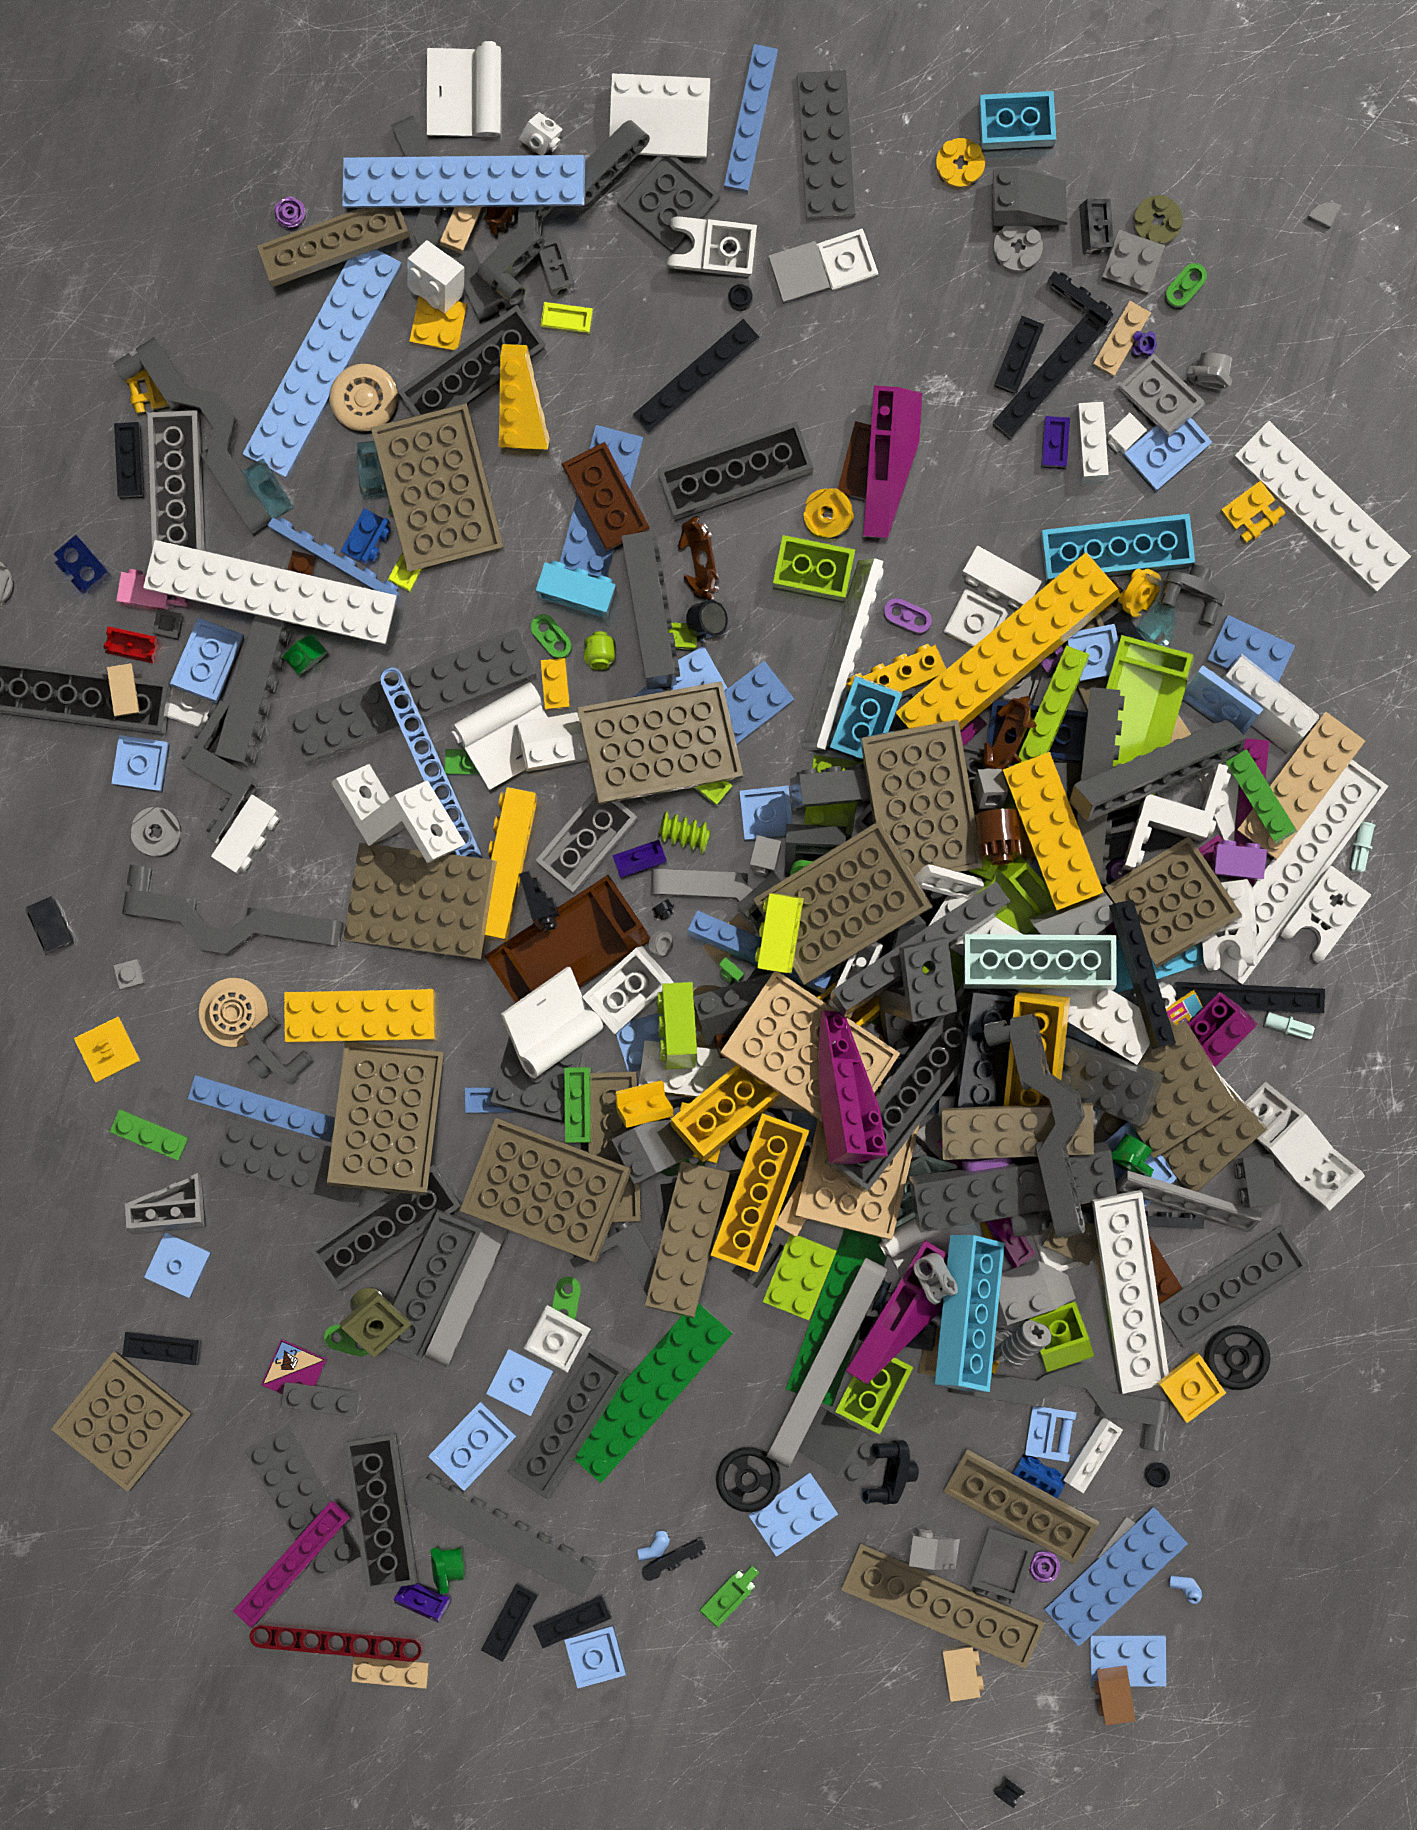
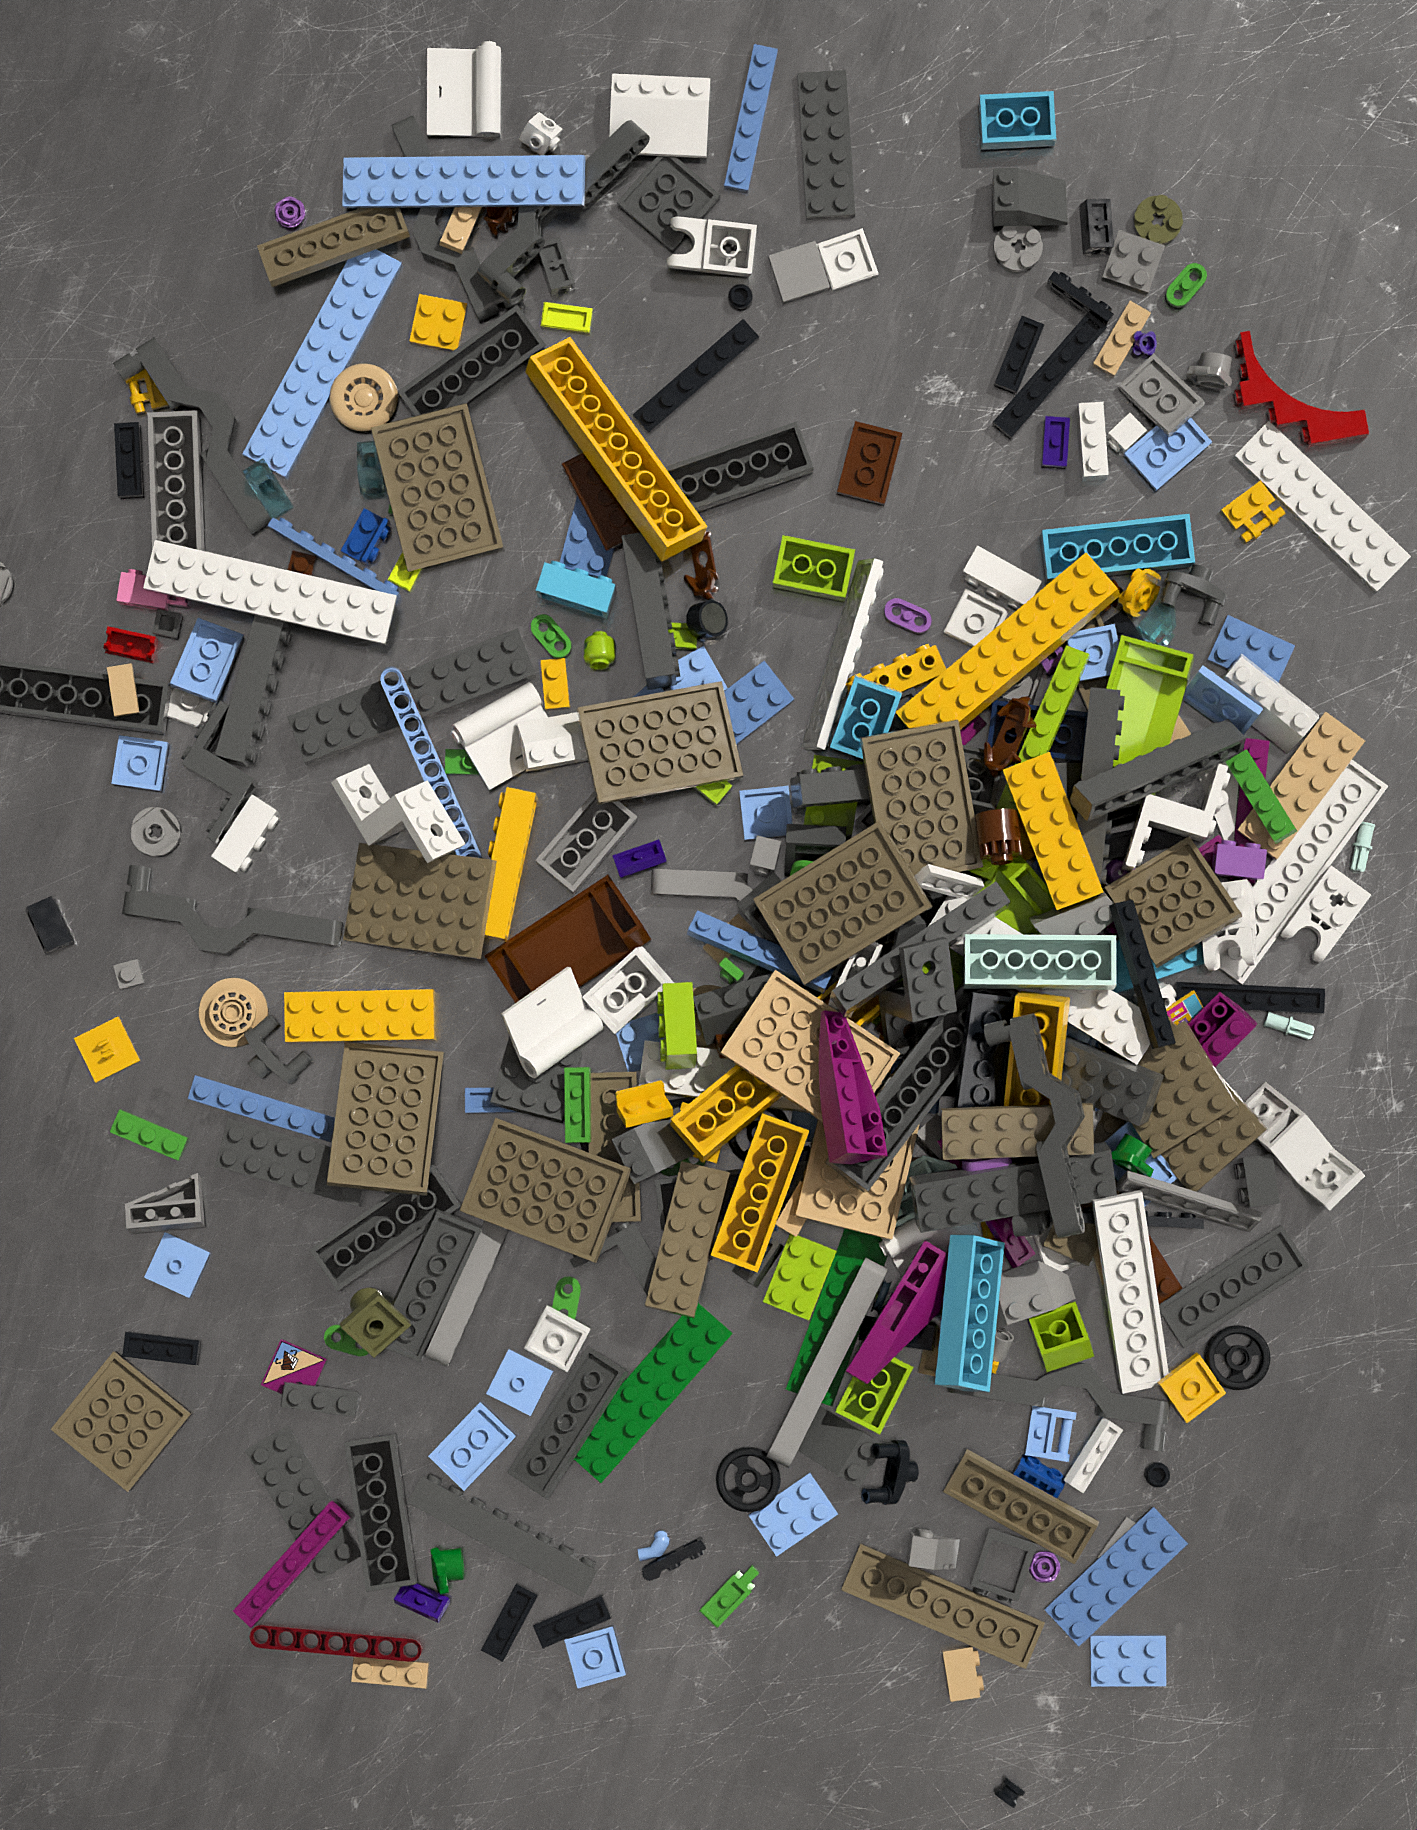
(85, 561): clear blue brick -> none
(305, 654): green brick -> none
(435, 277): white brick -> none
(520, 408): yellow wedge -> none
(541, 907): black plate -> none
(616, 449): none -> yellow brick
(660, 943): light grey tile -> none
(663, 909): black plate -> none
(684, 832): lime piece -> none
(779, 932): neon yellow brick -> none
(814, 511): yellow plate -> none
(891, 454): magenta wedge -> none
(935, 1279): light grey piece -> none
(969, 173): yellow plate -> none
(990, 788): light grey brick -> none
(1025, 1343): light grey piece -> none
(1115, 1695): medium nougat brick -> none
(1188, 1586): light blue arm -> none
(1320, 425): none -> red arch
(1325, 213): light grey tile -> none

